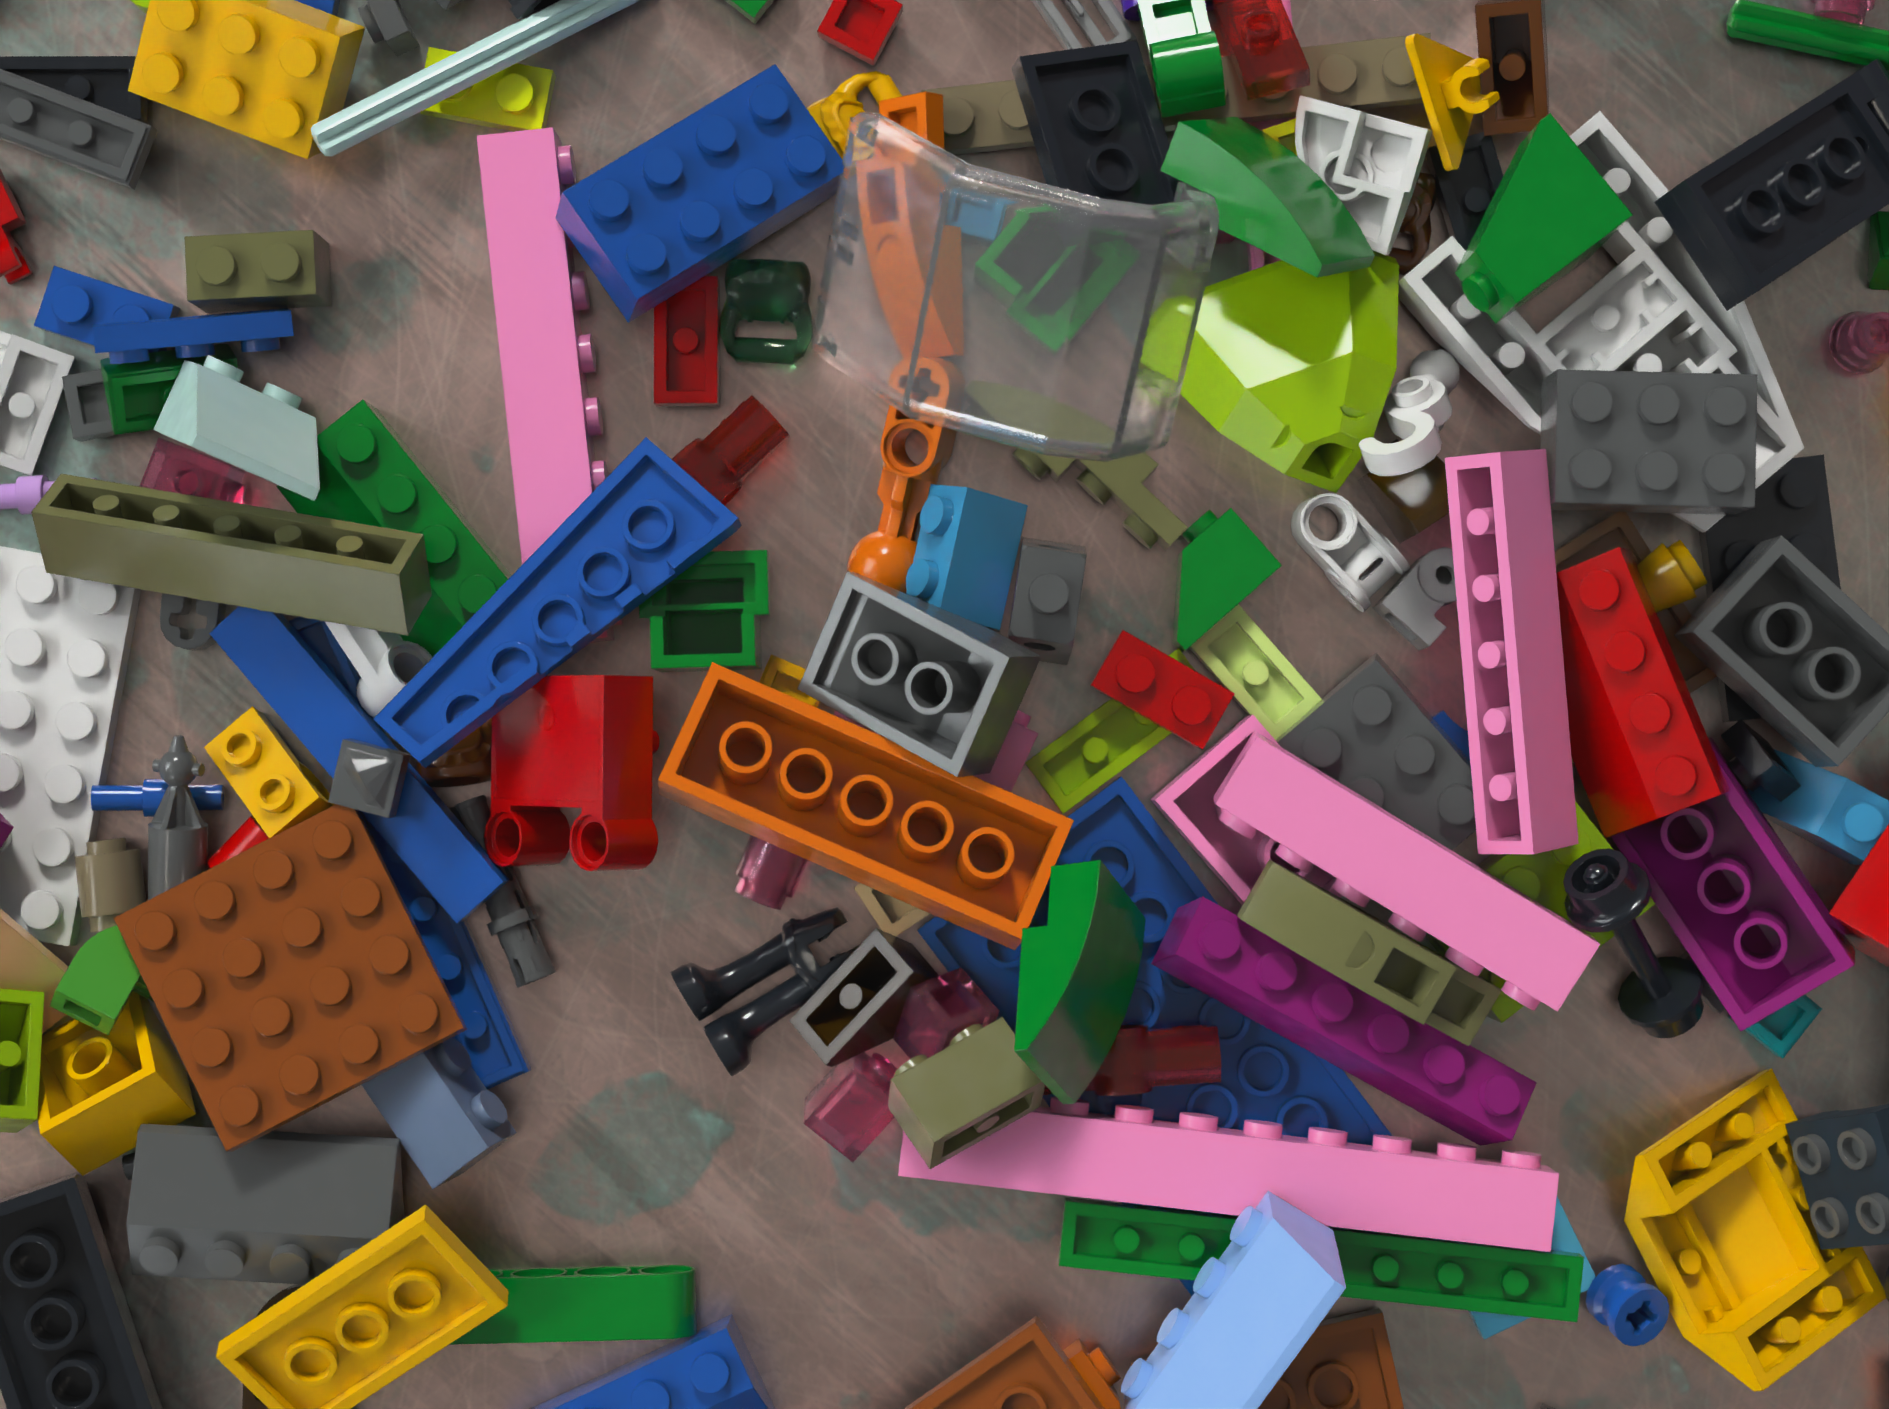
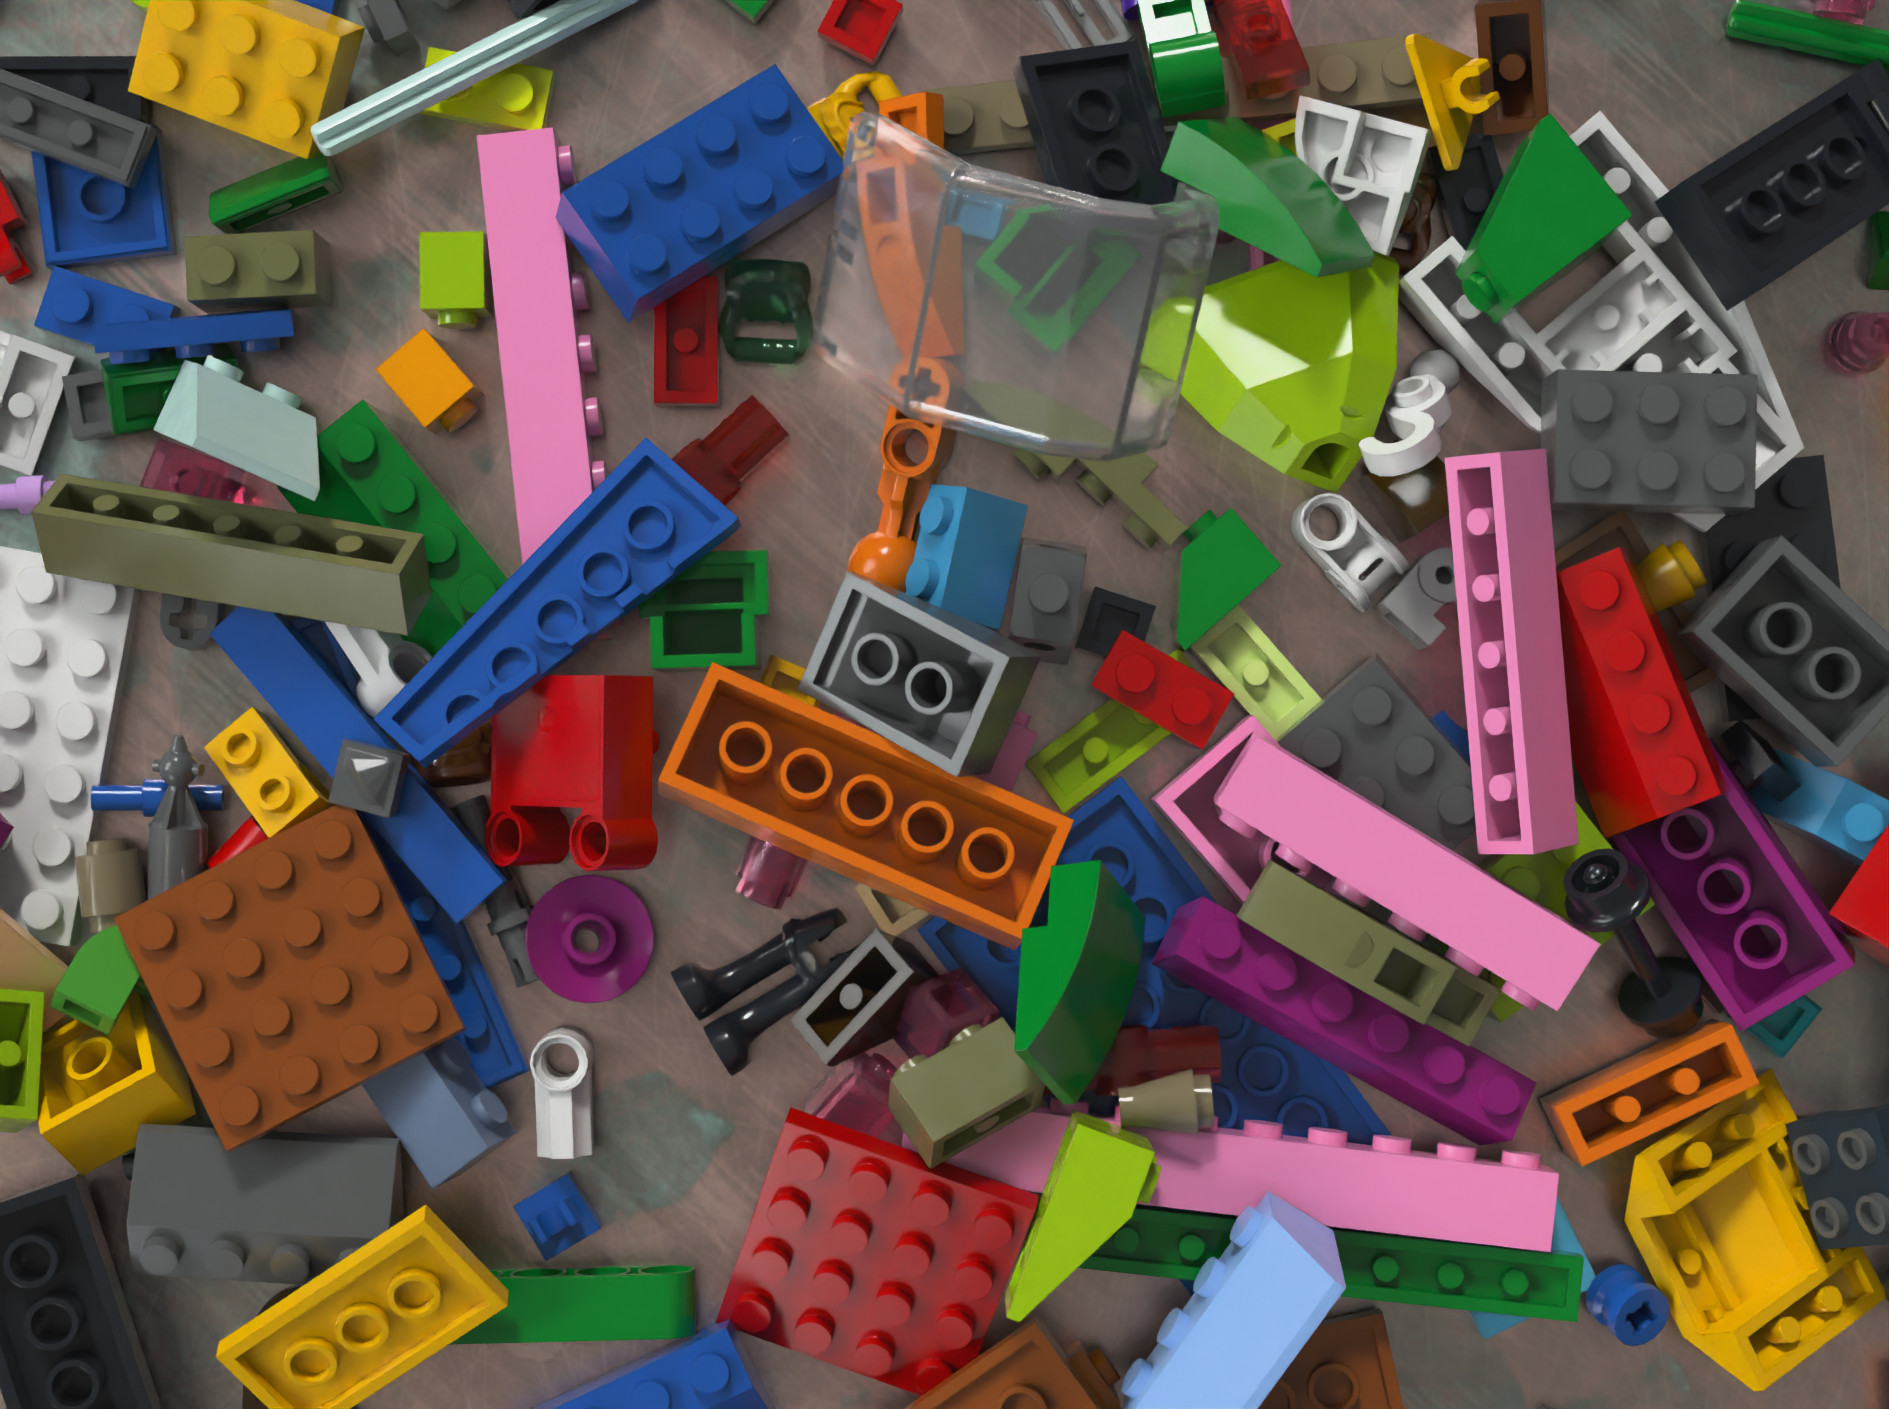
(100, 221): none -> blue tile
(273, 193): none -> green slope
(431, 383): none -> light orange brick
(455, 278): none -> lime brick
(558, 1215): none -> blue tile
(564, 1099): none -> white piece
(622, 933): none -> magenta dish
(874, 1255): none -> red plate
(1083, 1203): none -> lime slope
(1108, 616): none -> black plate
(1169, 1103): none -> dark tan cone
(1649, 1091): none -> orange brick

